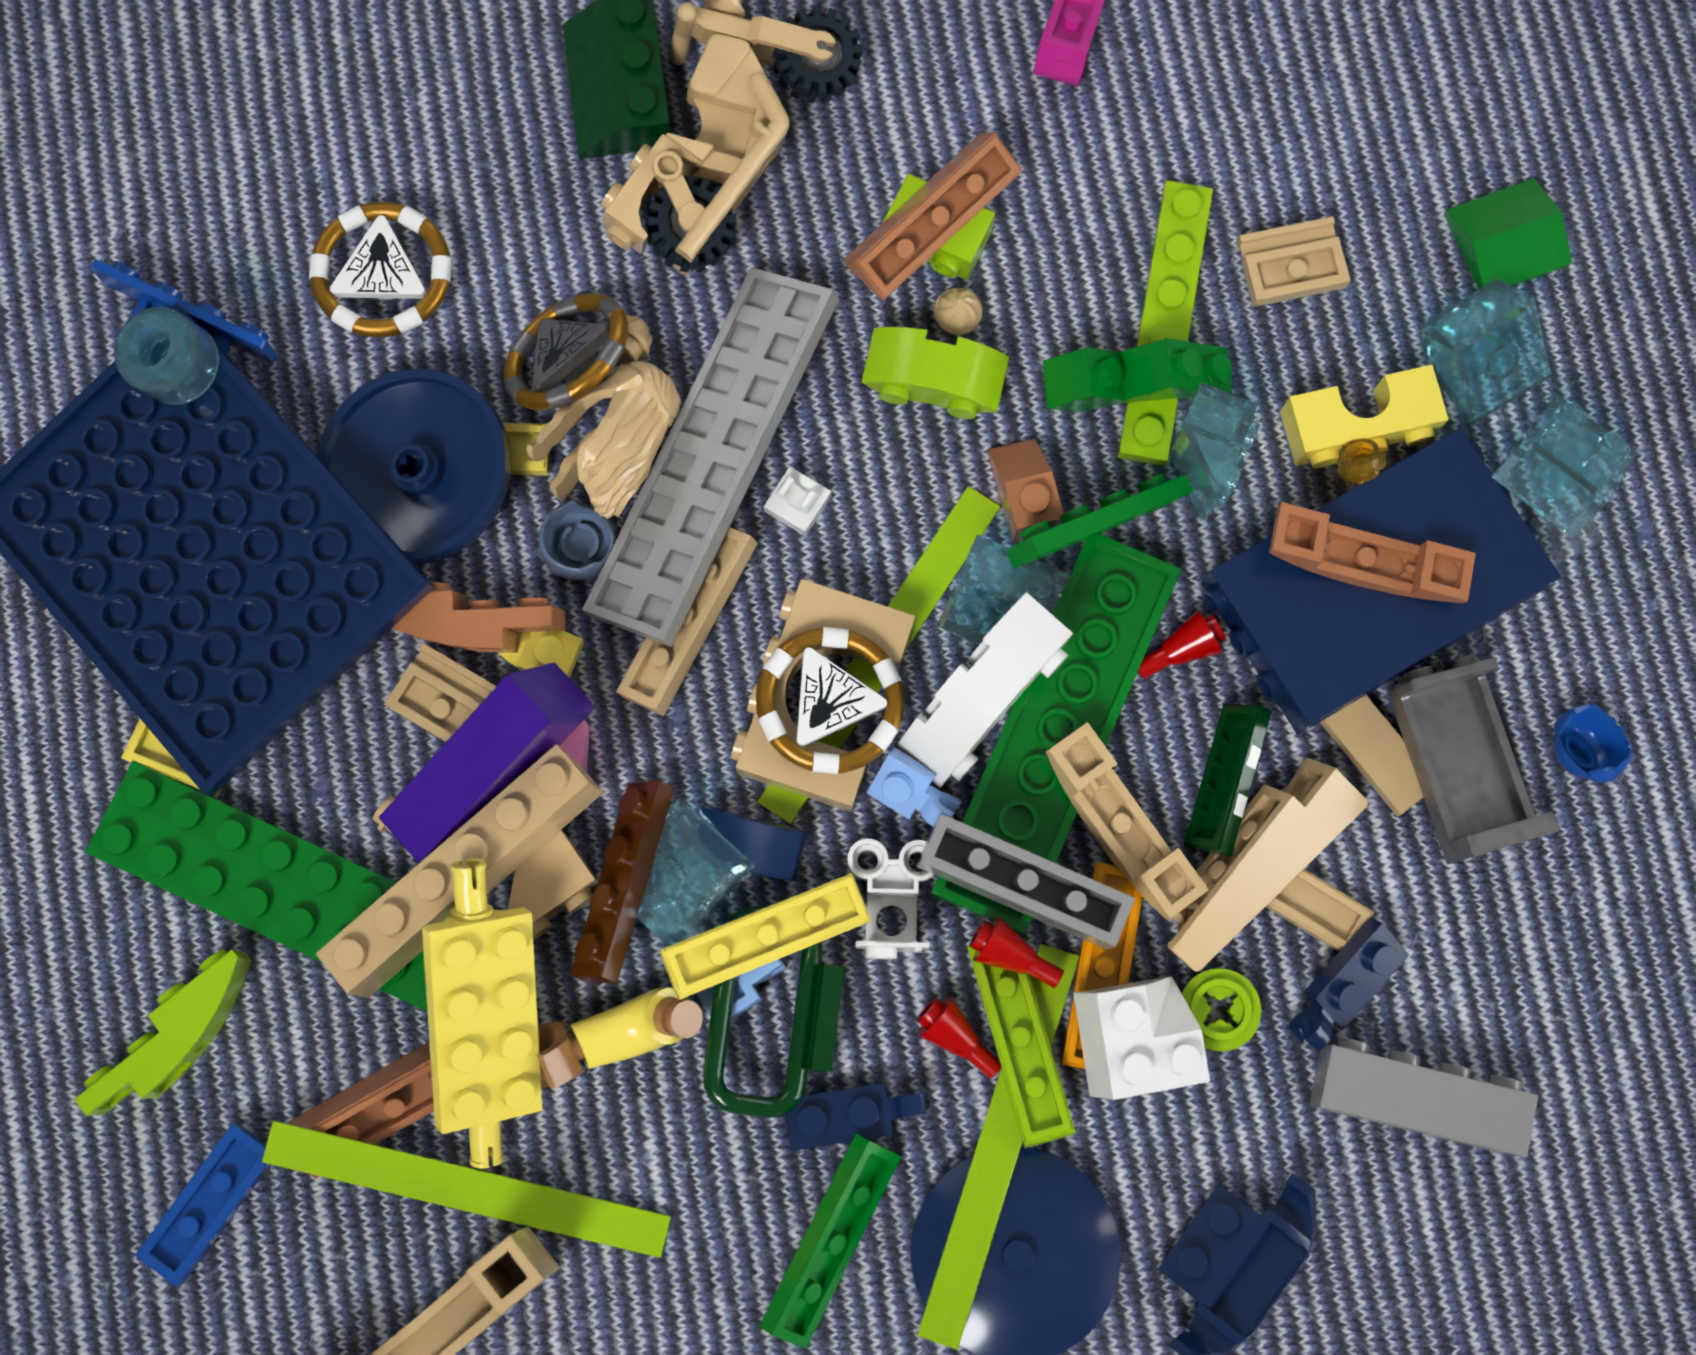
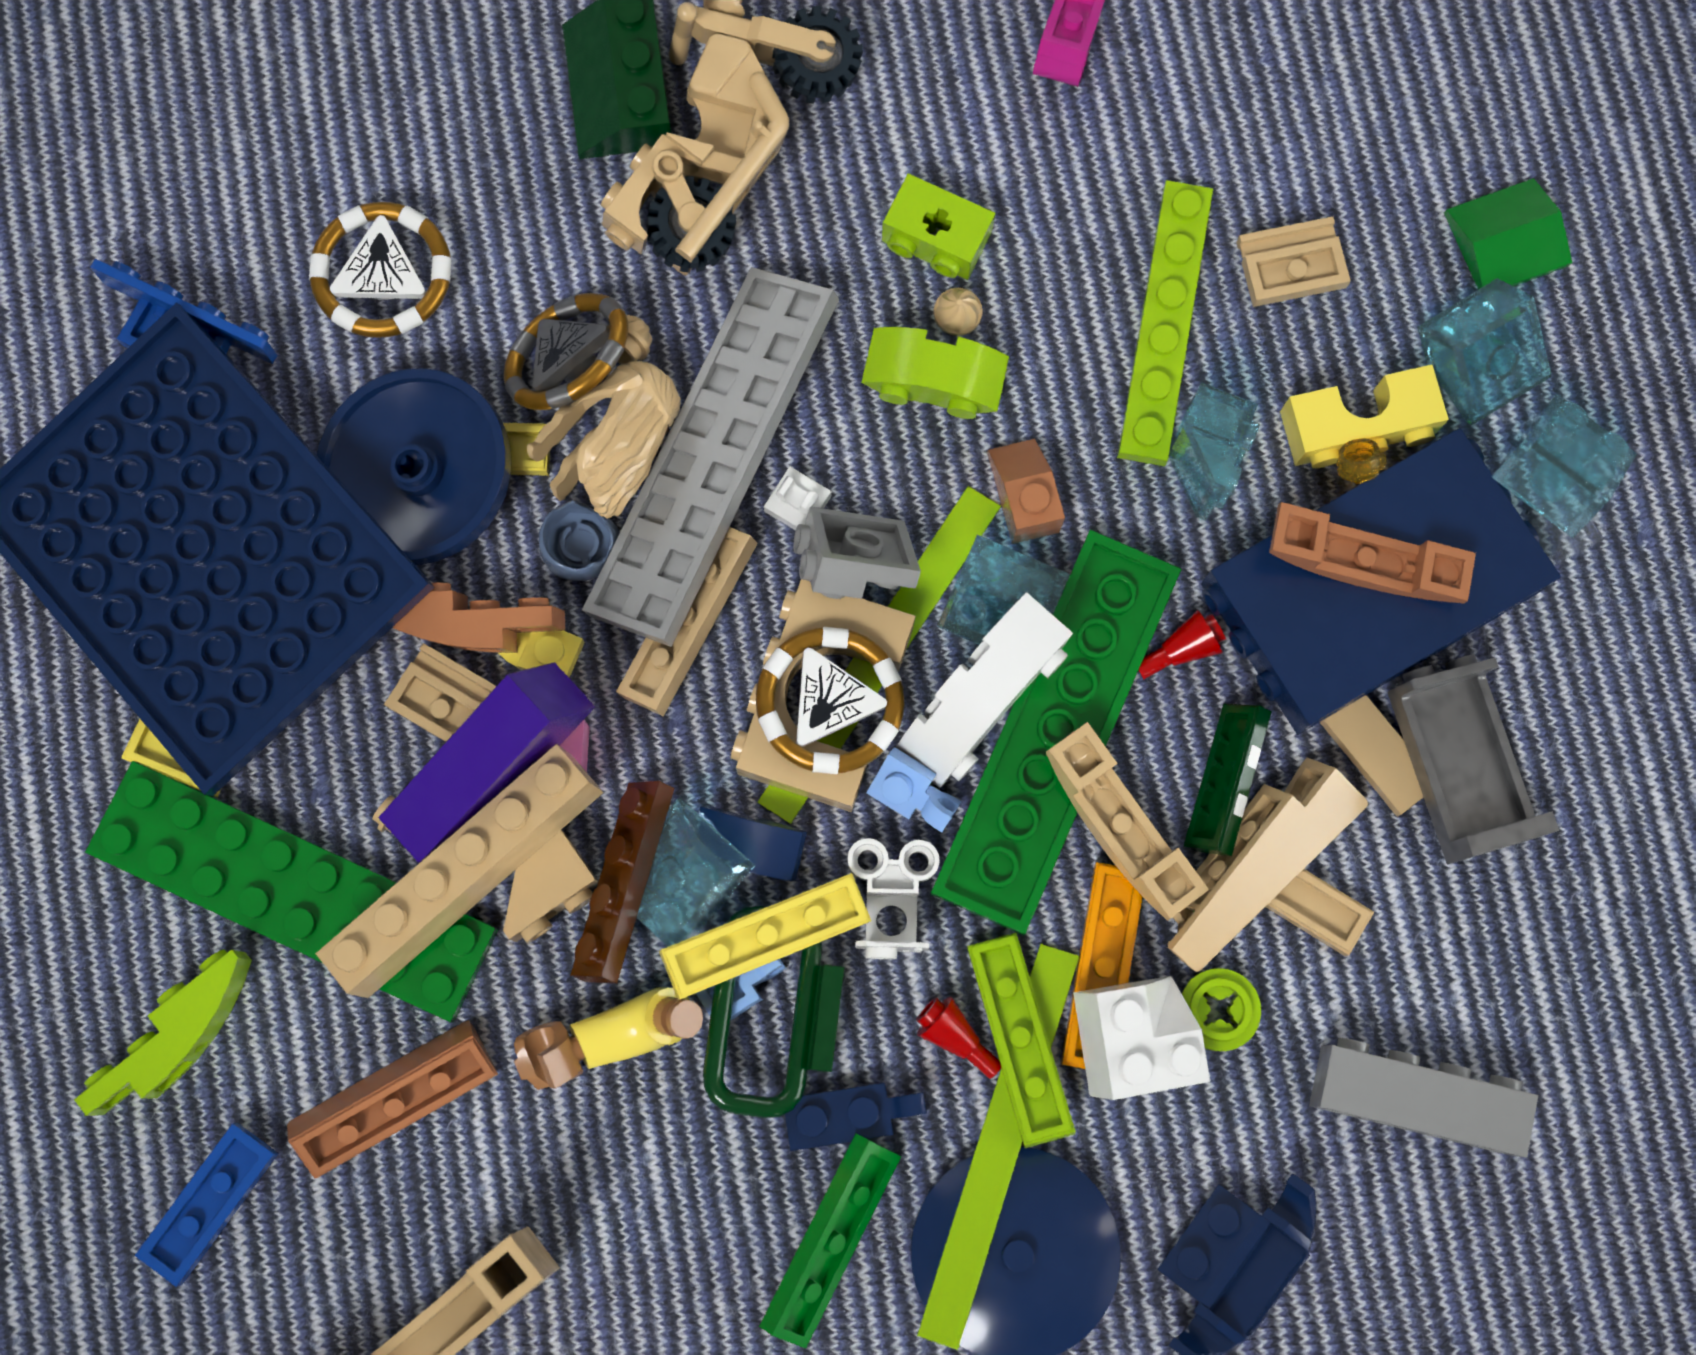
(184, 370): clear light blue piece -> none
(466, 1189): lime piece -> none
(481, 1015): light yellow plate -> none
(850, 549): none -> light grey plate
(933, 214): nougat slope -> none
(1003, 948): red cone -> none
(1025, 882): light grey brick -> none
(1083, 524): green plate -> none
(1144, 373): green arch -> none
(1348, 983): dark blue plate -> none
(1591, 744): blue hair -> none

